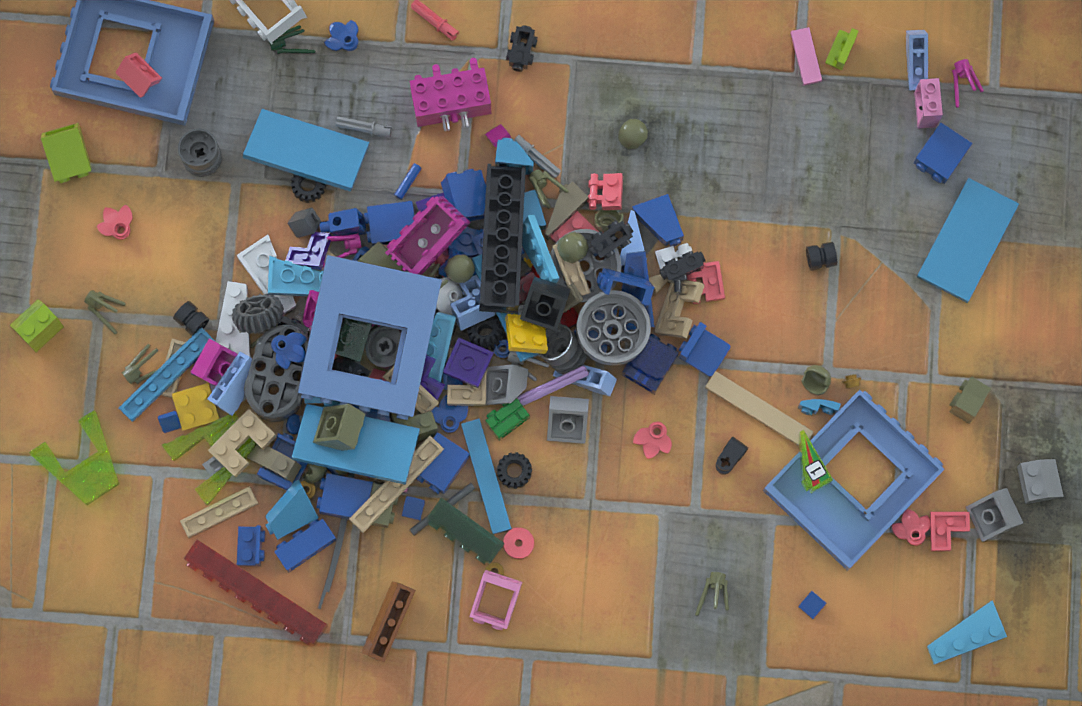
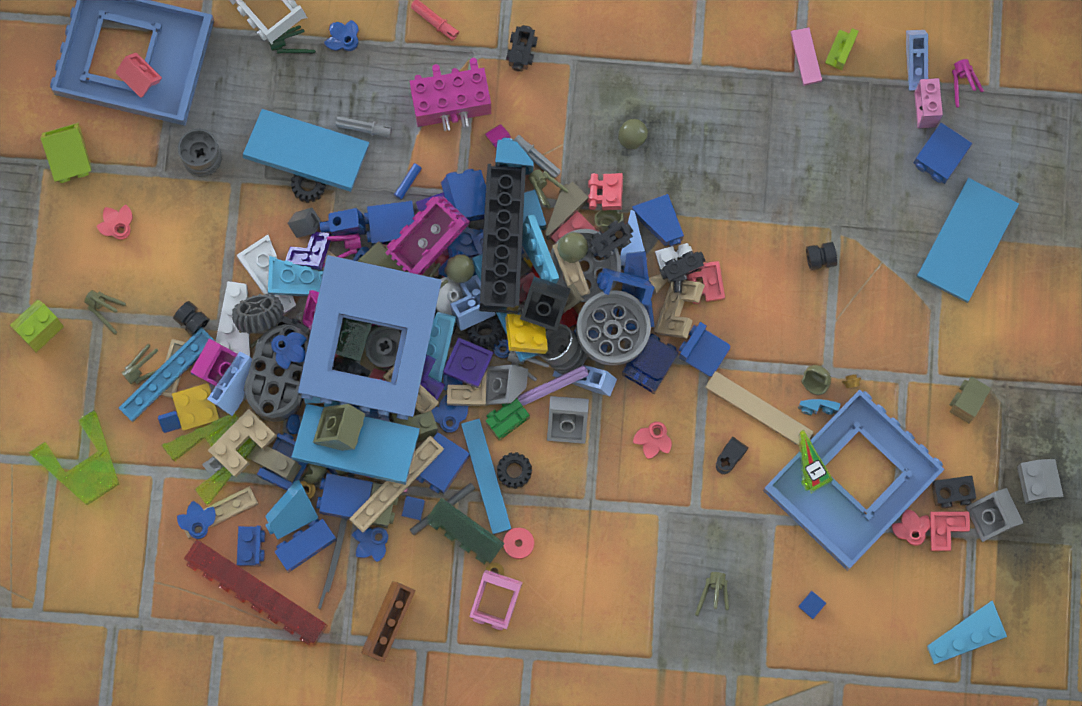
(197, 517): none -> blue plate
(369, 545): none -> blue plate
(952, 486): none -> black brick

